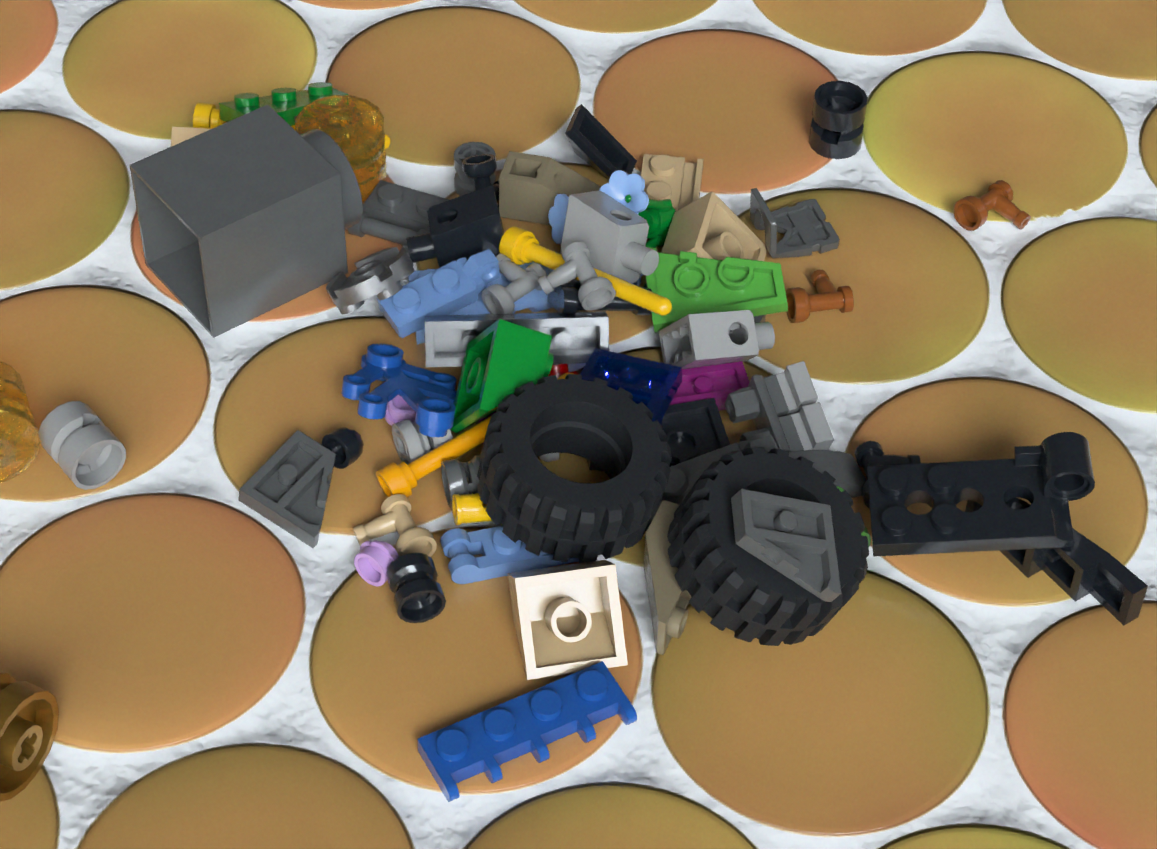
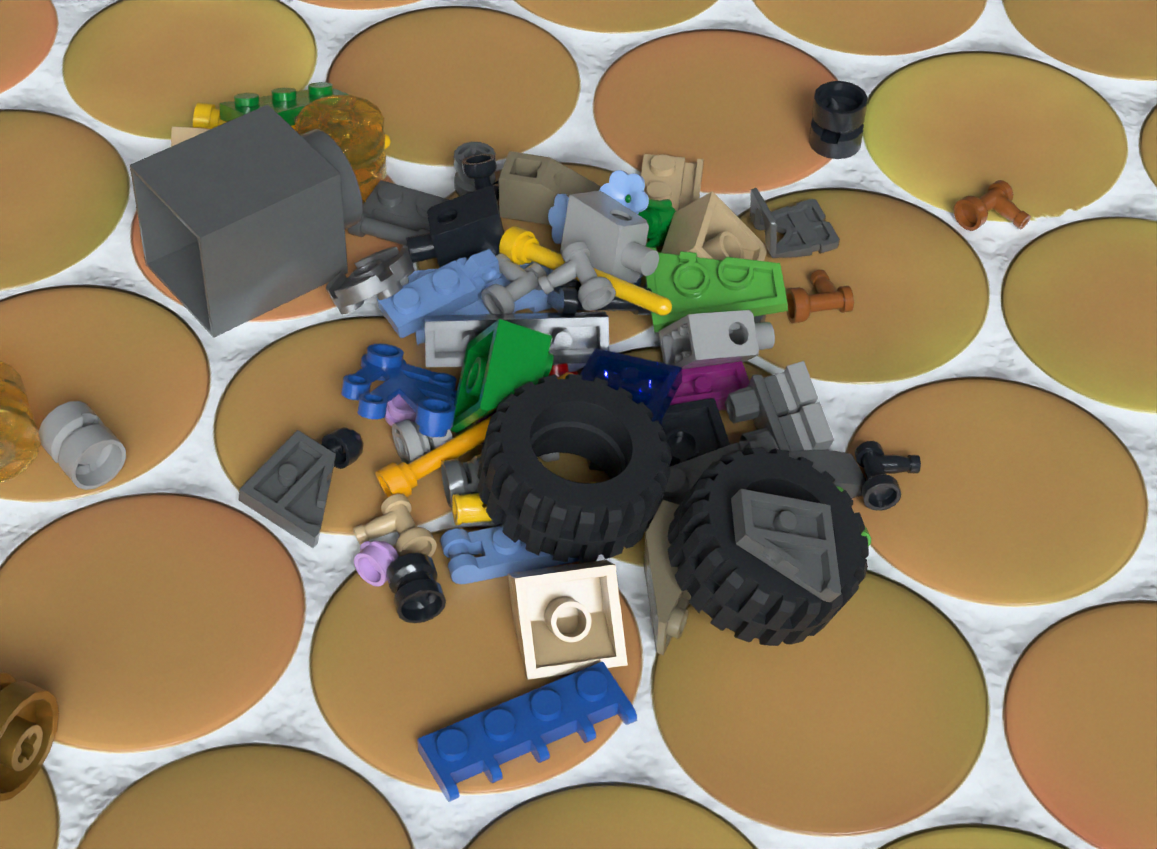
(597, 145): black slope -> none
(1042, 474): black hinge -> none
(1081, 571): black slope -> none

